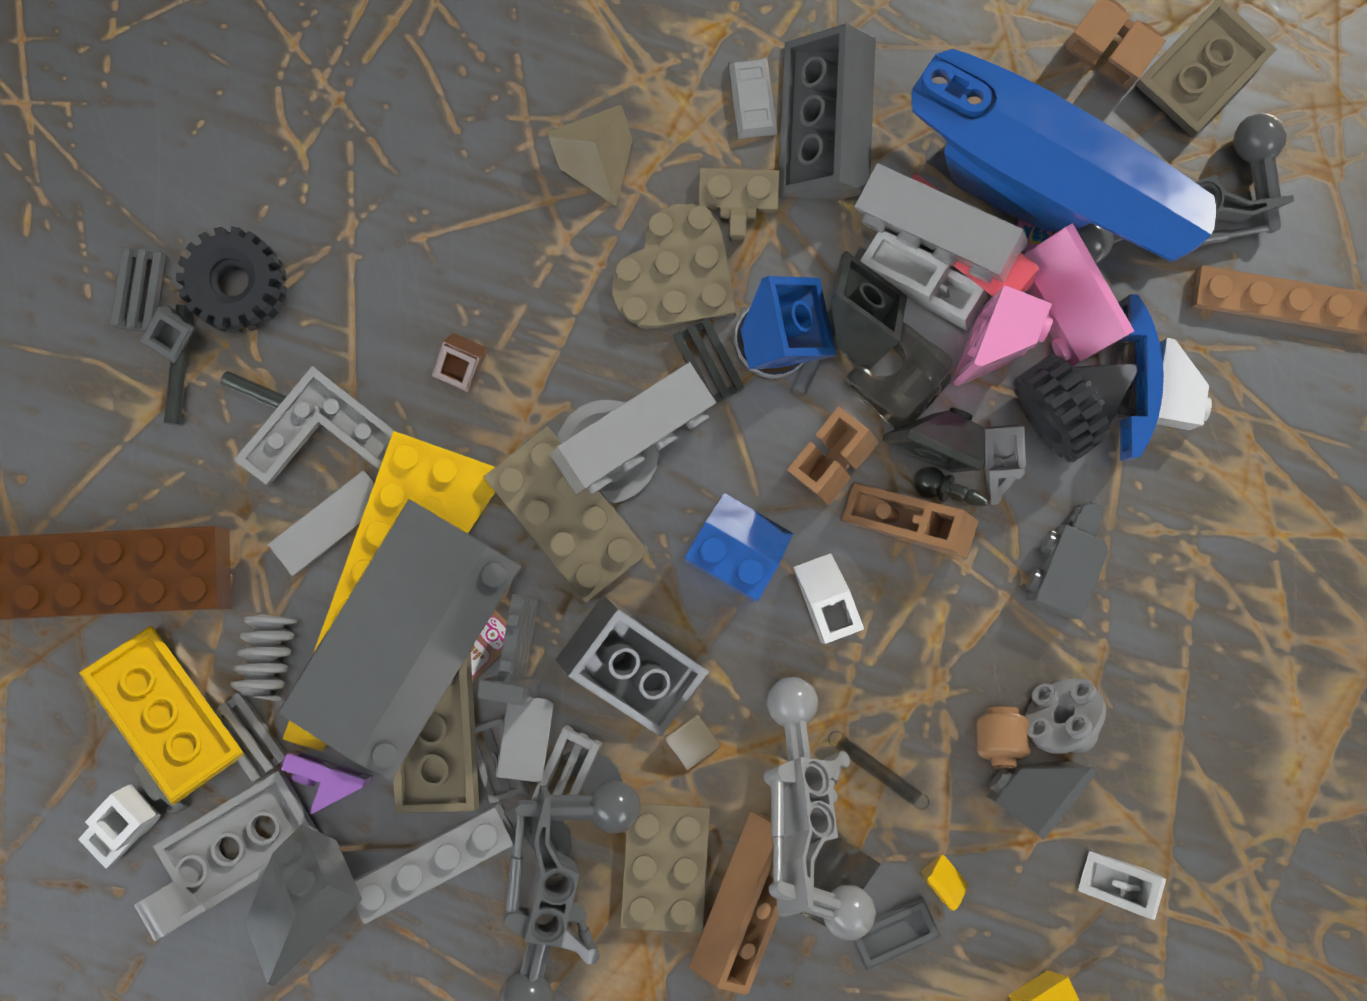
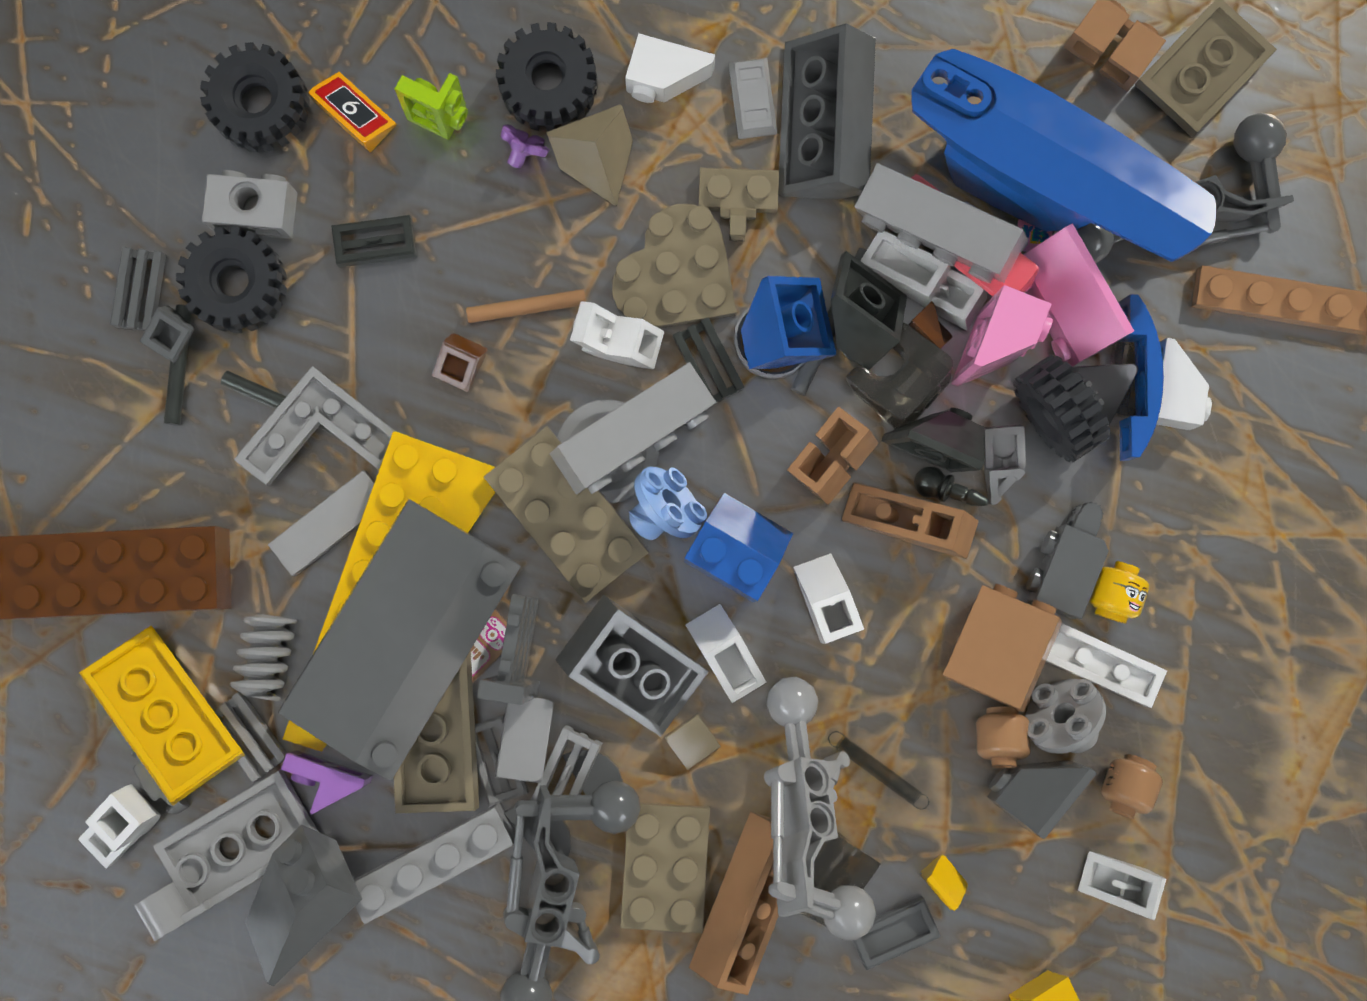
(238, 75): none -> black tyre
(270, 217): none -> light grey brick
(352, 110): none -> slope
(407, 237): none -> pearl dark grey tile
(433, 110): none -> lime bracket
(522, 145): none -> medium lavender plant
(525, 306): none -> medium nougat bar
(552, 105): none -> black tyre
(616, 337): none -> white brick
(665, 69): none -> white slope
(665, 505): none -> light blue plate
(726, 653): none -> white slope
(928, 326): none -> reddish brown slope
(1003, 646): none -> medium nougat brick
(1106, 666): none -> white plate
(1119, 593): none -> yellow head
(1131, 786): none -> medium nougat head

